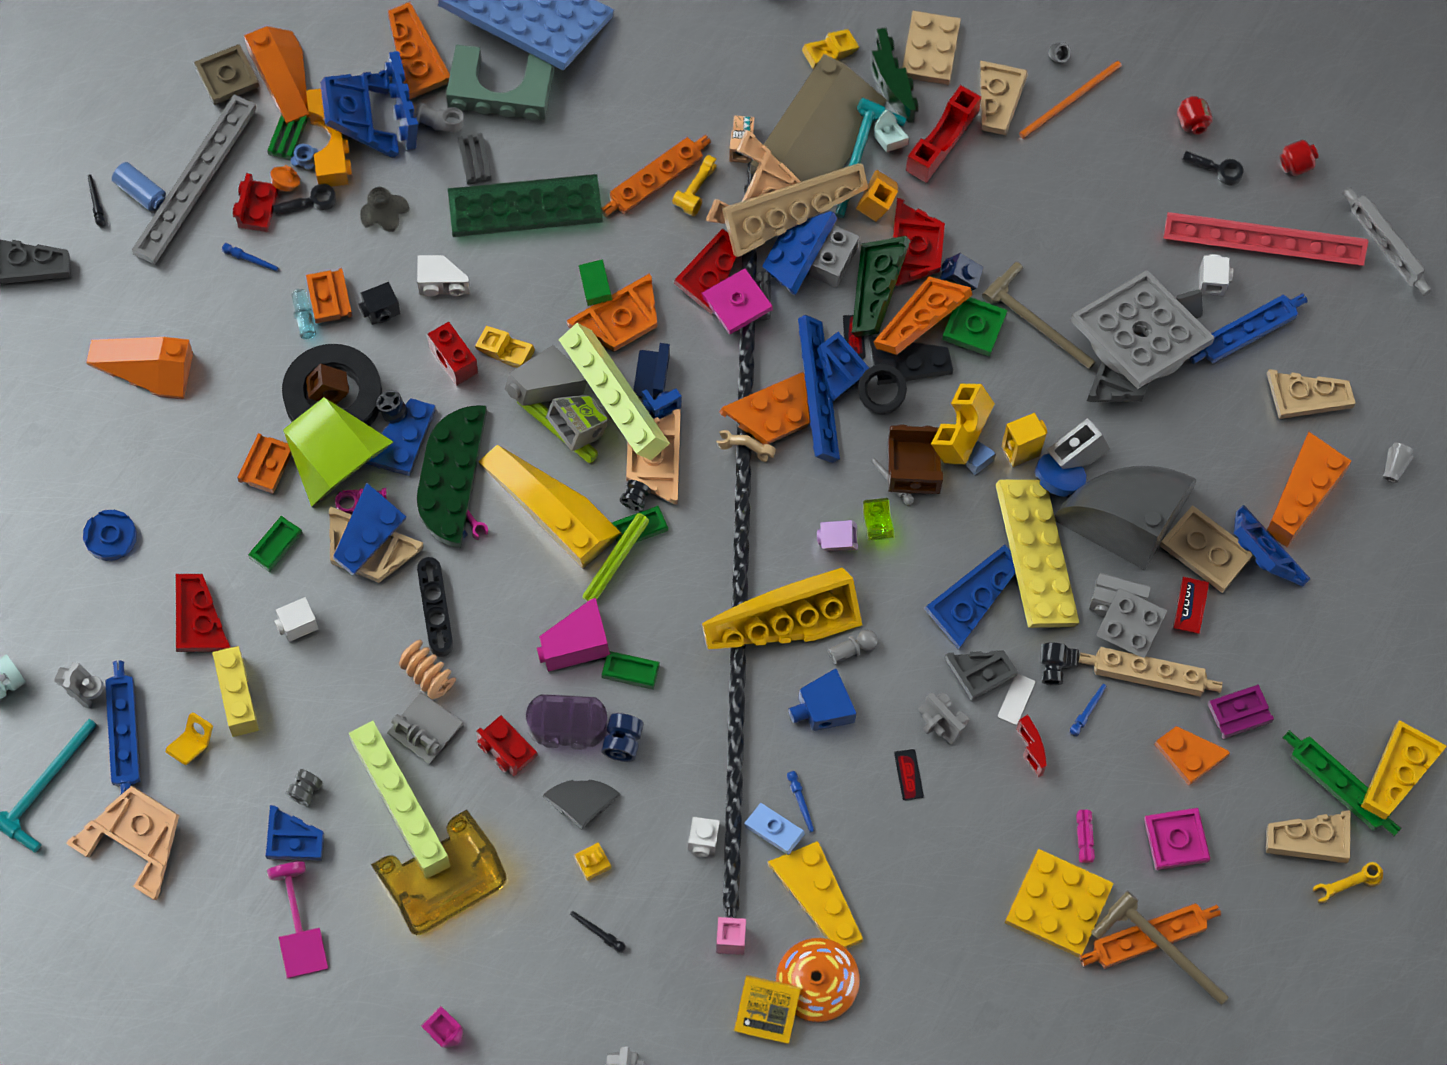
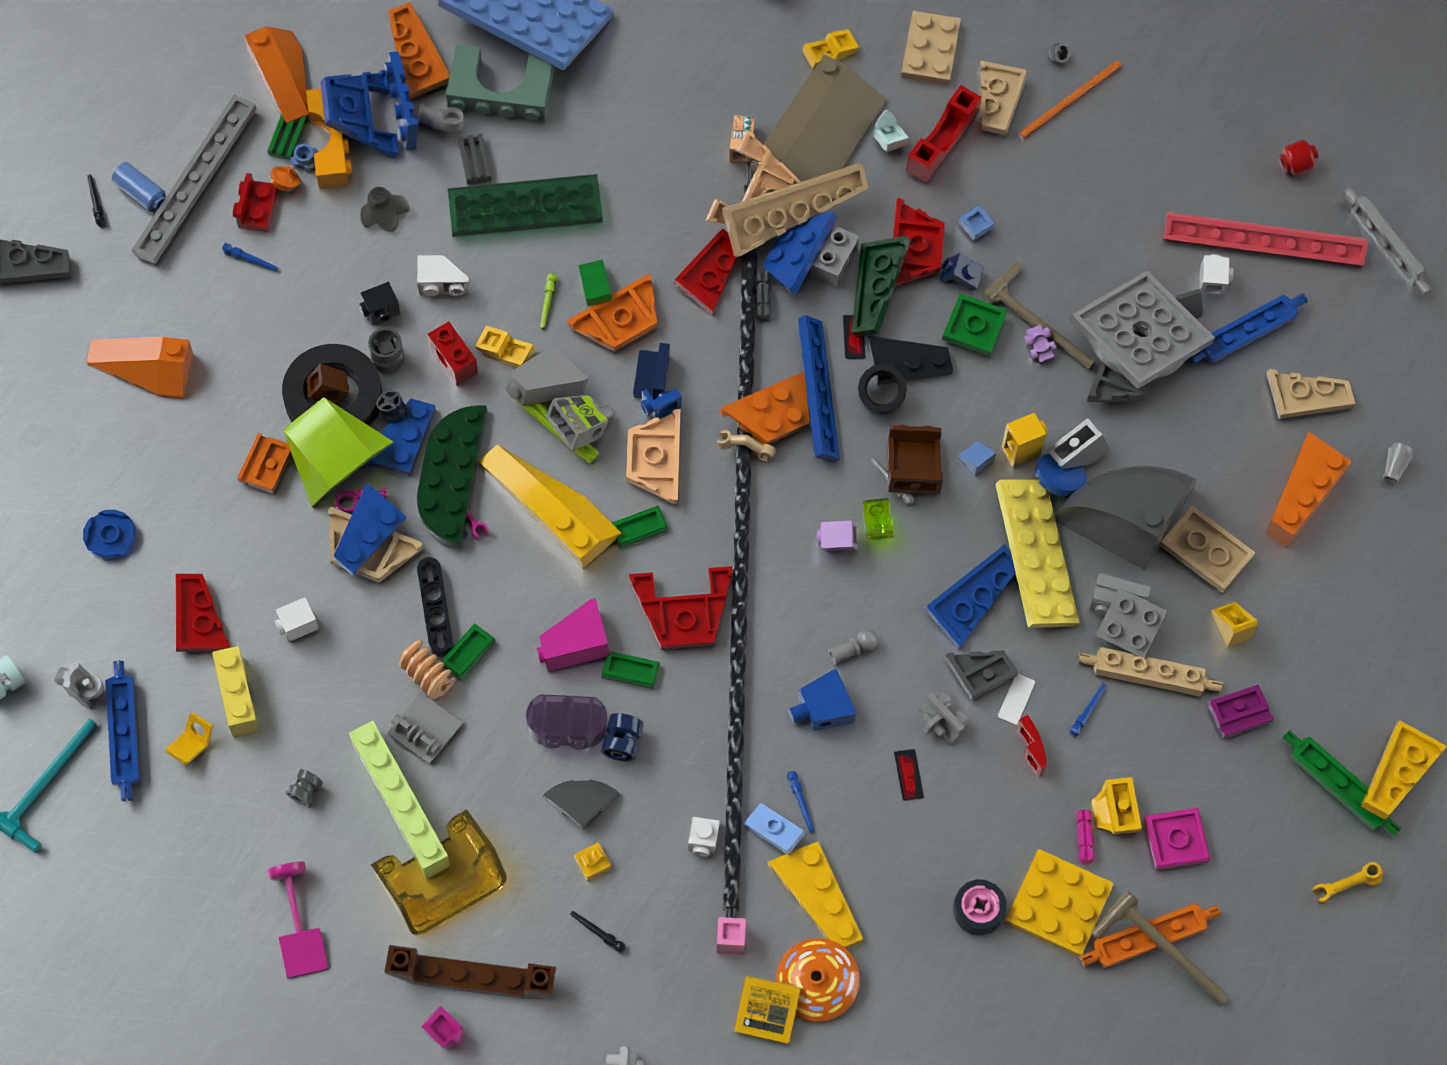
(140, 826): light nougat wing -> none
(226, 74): dark tan plate -> none
(275, 543): green tile -> none
(292, 838): blue wing -> none
(301, 202): black piece -> none
(303, 314): clear light blue axle -> none
(328, 295): orange plate -> none
(386, 350): none -> dark grey wheel
(468, 651): none -> green tile
(469, 976): none -> reddish brown slope
(506, 745): red bracket -> none
(549, 290): none -> lime piece
(614, 391): yellowish green brick -> none
(616, 557): lime axle -> none
(635, 495): black wheel -> none
(655, 175): orange plate -> none
(684, 619): none -> red wing
(688, 199): yellow brick -> none
(737, 301): dark pink plate -> none
(789, 613): yellow wedge -> none
(840, 365): blue wing -> none
(871, 112): teal bar -> none
(878, 196): light orange slope -> none
(891, 79): dark green slope -> none
(921, 312): orange wing -> none
(972, 410): yellow arch -> none
(975, 920): none -> wheel
(976, 222): none -> medium blue plate
(1041, 347): none -> lavender piece
(1053, 658): black piece -> none
(1117, 807): none -> yellow slope
(1190, 753): orange wing -> none
(1191, 605): red slope -> none
(1194, 115): red head -> none
(1209, 164): black piece -> none
(1234, 623): none -> yellow slope
(1268, 552): blue wing -> none
(1315, 838): tan wing -> none

